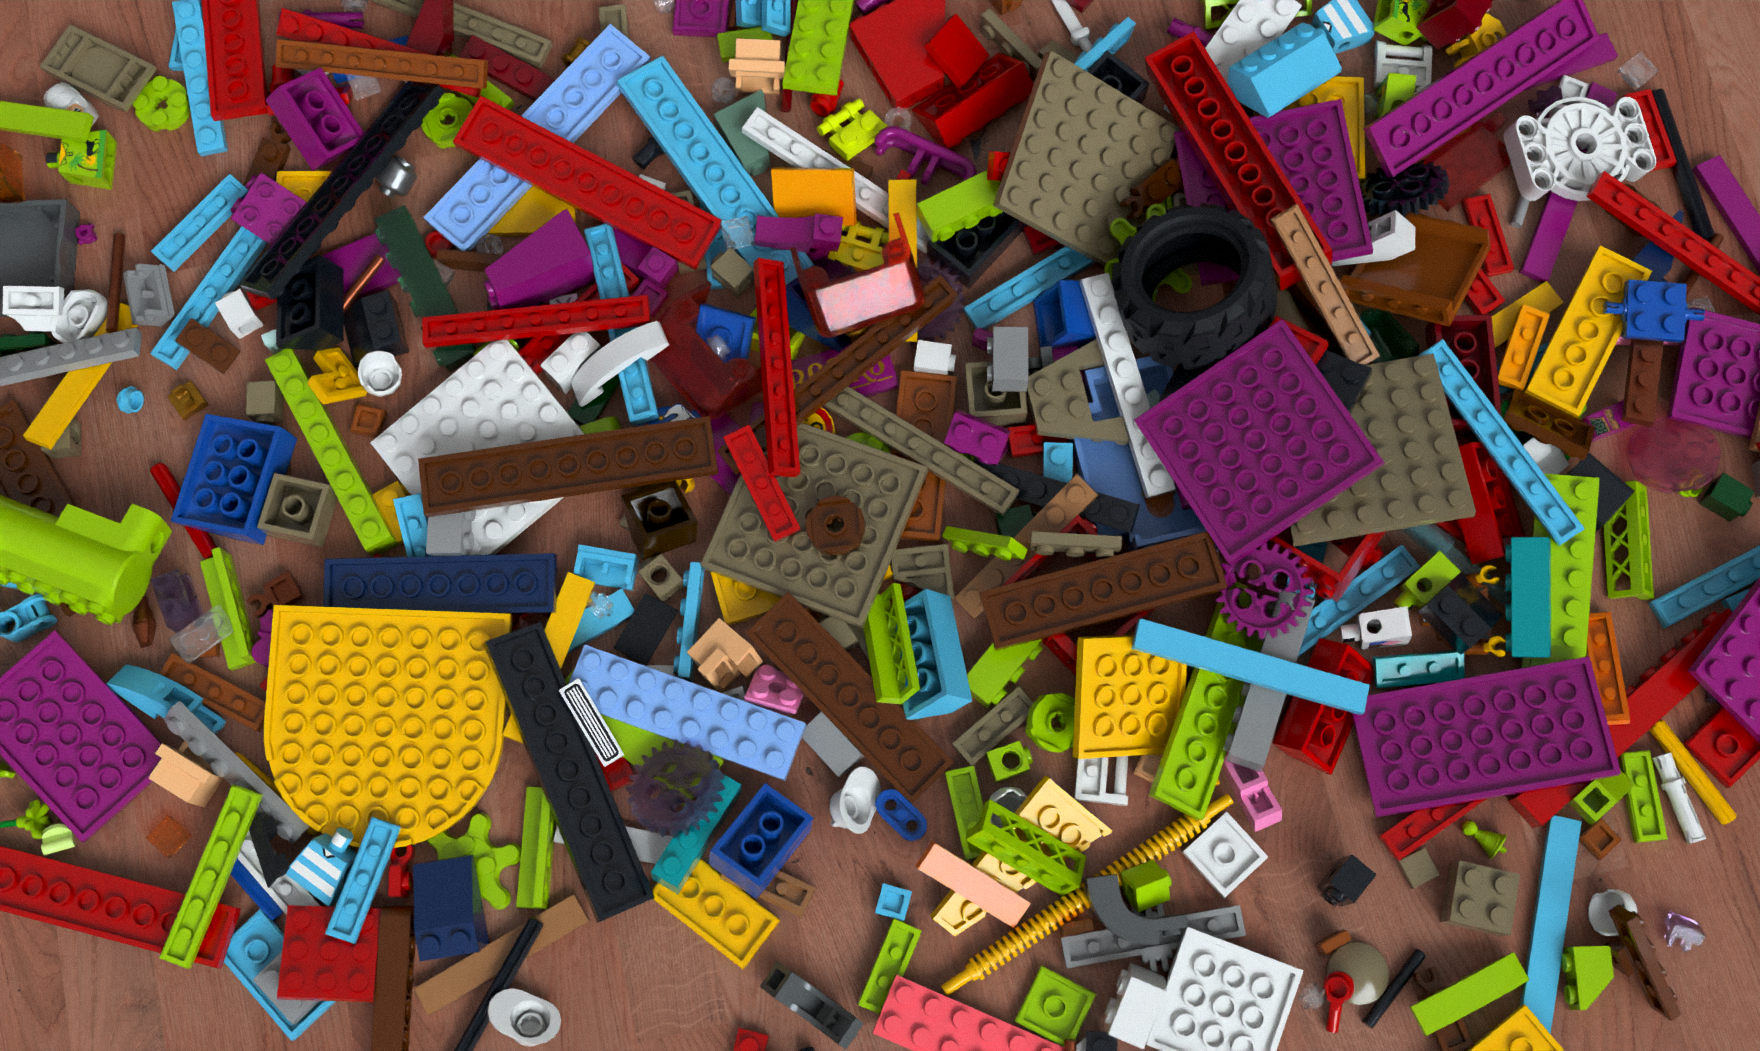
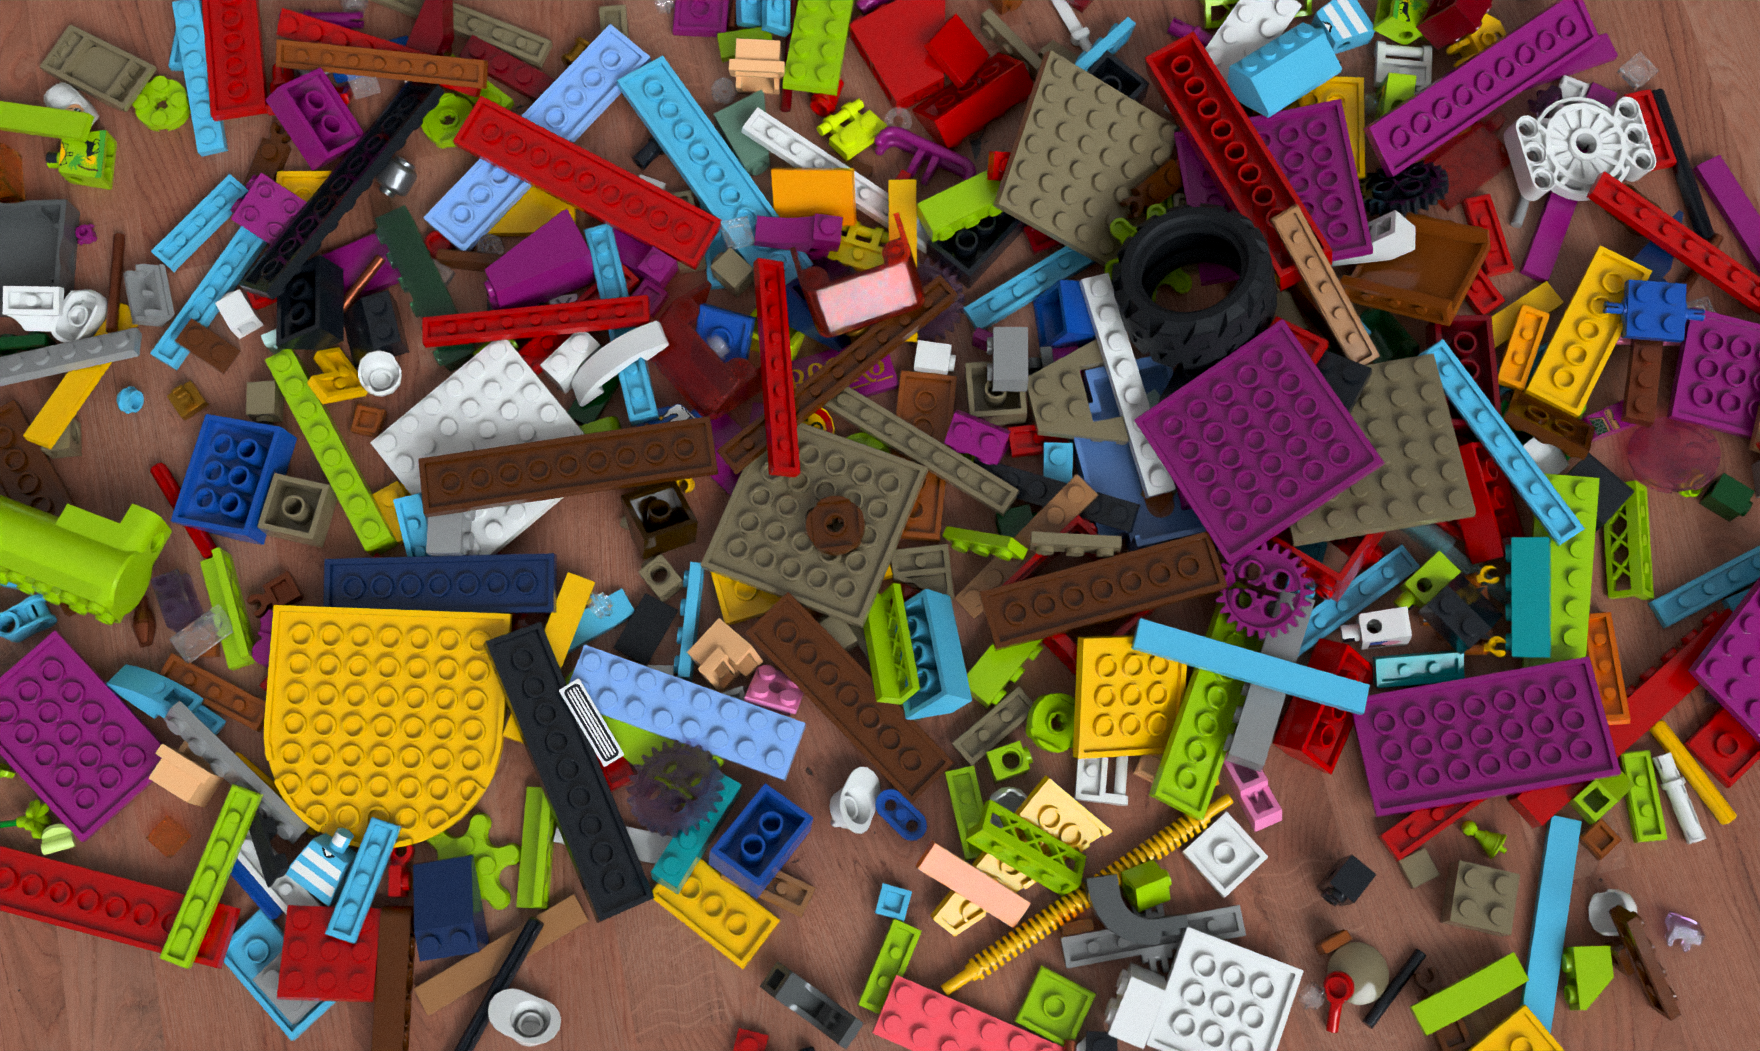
(607, 567): medium azure hinge -> none
(762, 486): red plate -> none
(831, 745): light grey hinge -> none

